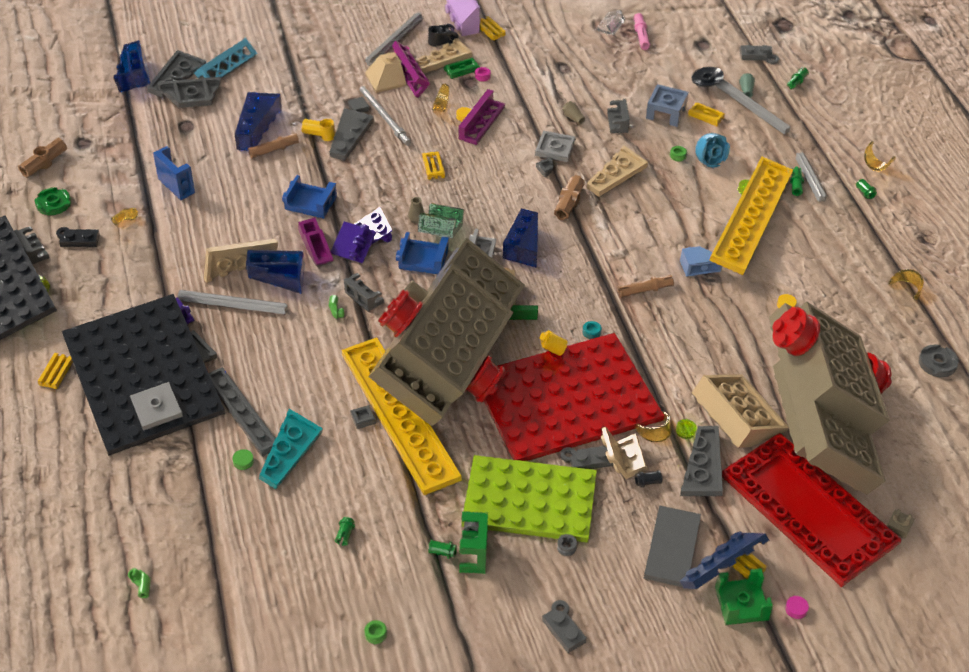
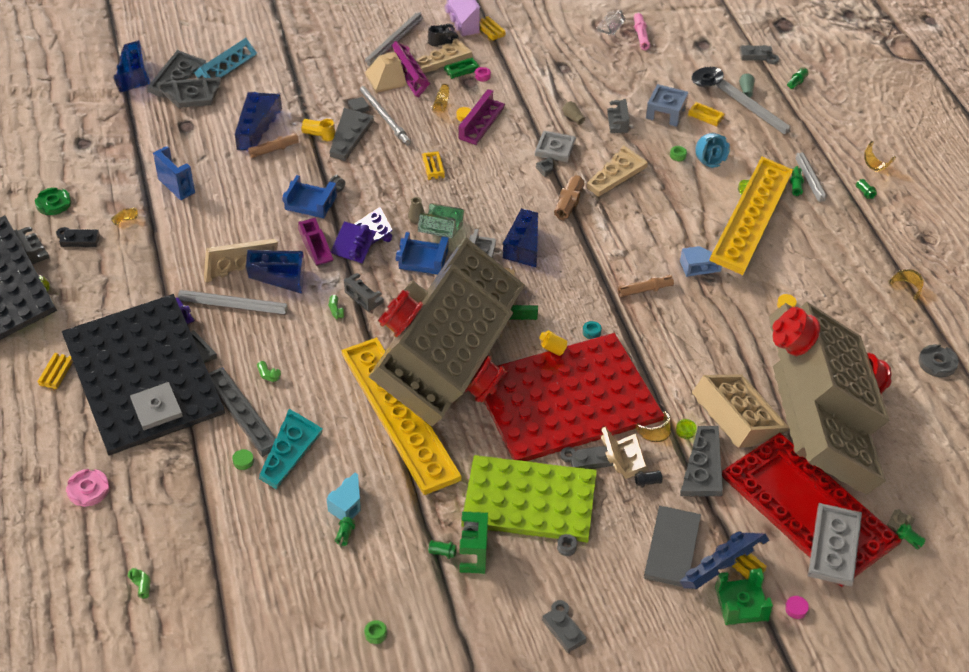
(42, 157): medium nougat piece -> none
(87, 487): none -> bright pink tile
(266, 374): none -> bright green arm
(340, 183): none -> dark grey bush
(345, 499): none -> medium azure slope
(363, 417): dark grey tile -> none
(835, 544): none -> light grey tile
(905, 532): none -> green pin

